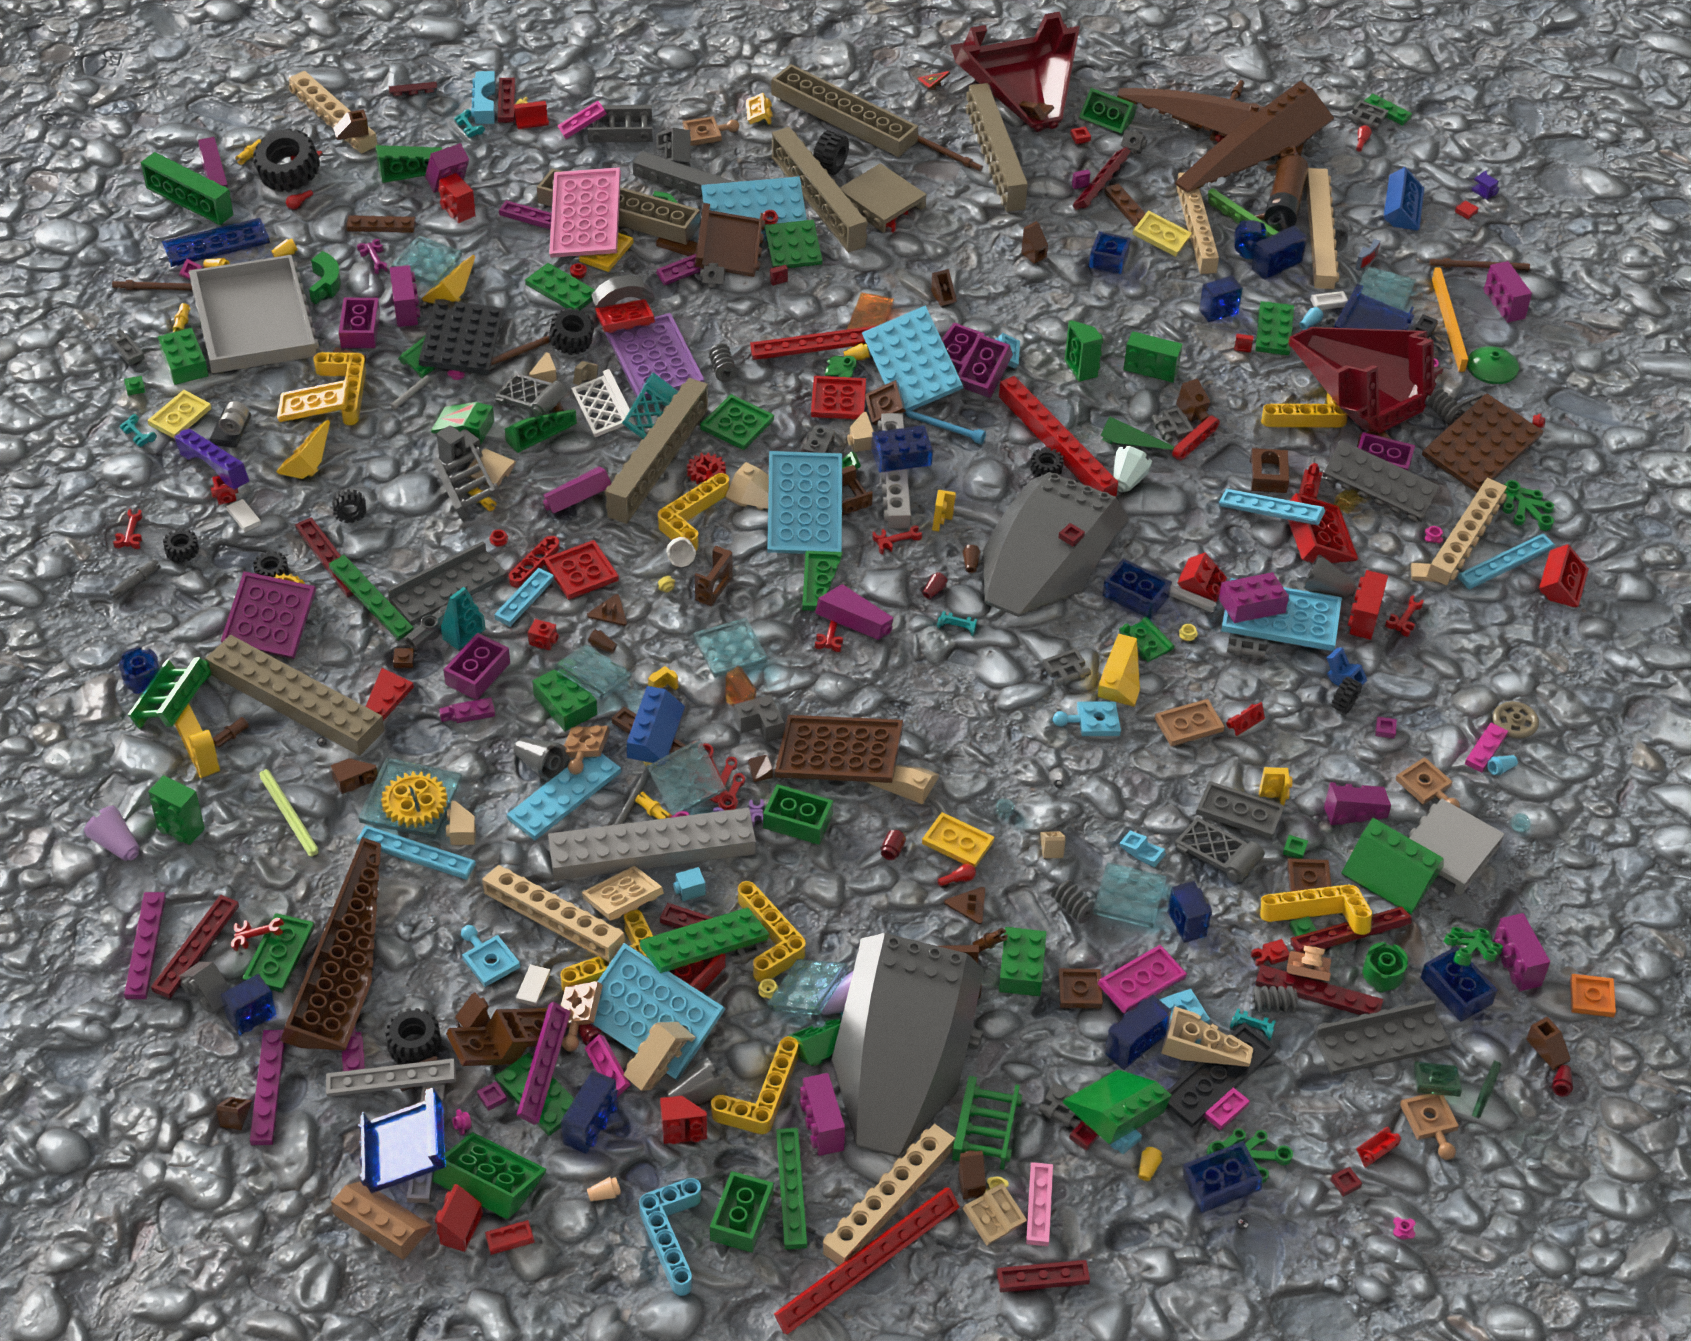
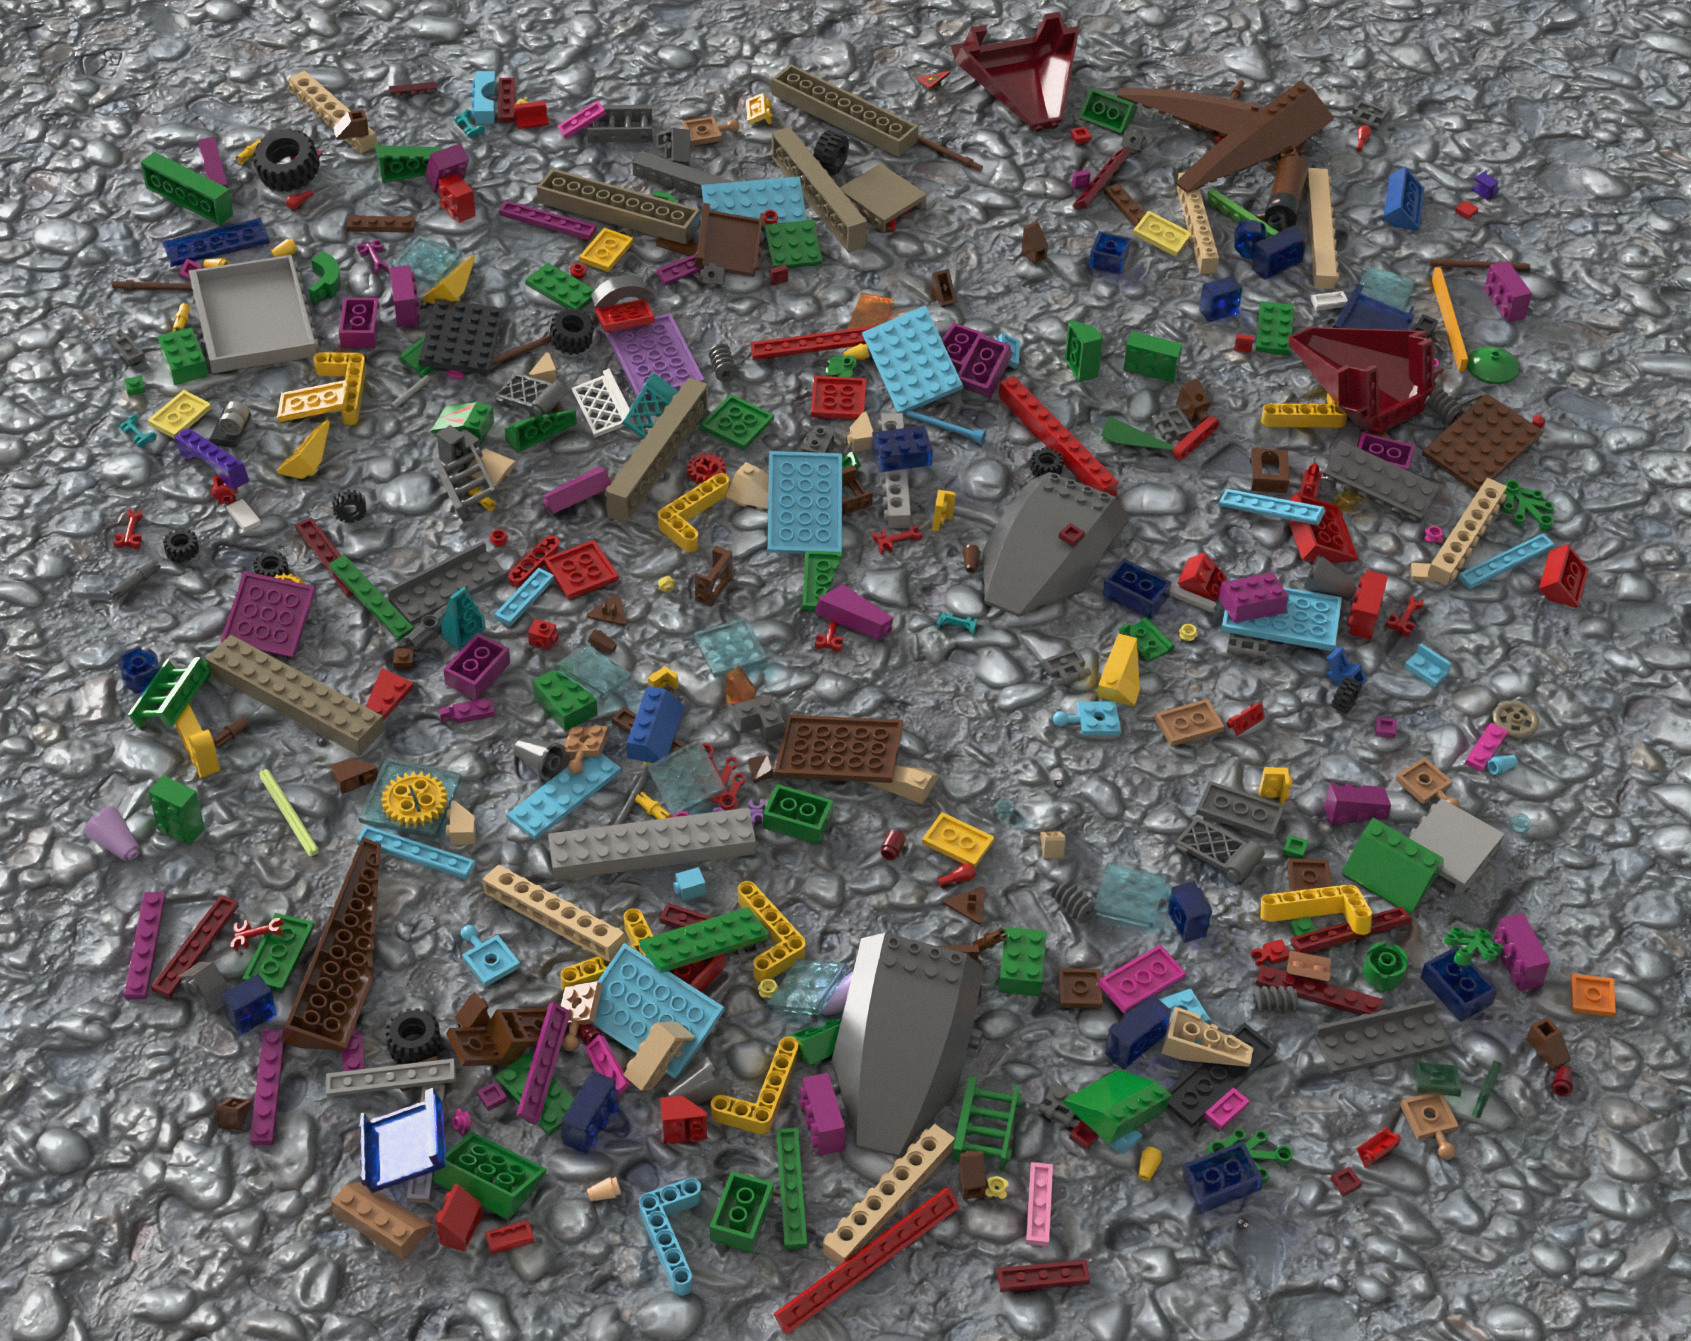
(533, 985): white tile -> none
(585, 212): bright pink plate -> none
(585, 371): dark tan bracket -> none
(622, 893): tan plate -> none
(681, 552): white hair -> none
(885, 400): reddish brown plate -> none
(935, 584): dark red cone -> none
(994, 1214): tan slope -> none
(996, 147): dark tan brick -> none
(1036, 110): reddish brown panel -> none
(1130, 467): light aqua cone -> none
(1138, 846): medium azure slope -> none
(1267, 1027): teal piece -> none
(1312, 318): medium azure cone -> none
(1313, 956): light nougat wheel -> none
(1367, 255): sand blue slope -> none
(1395, 112): green plate -> none
(1402, 1233): dark pink plate -> none
(1428, 666): none -> medium azure bracket

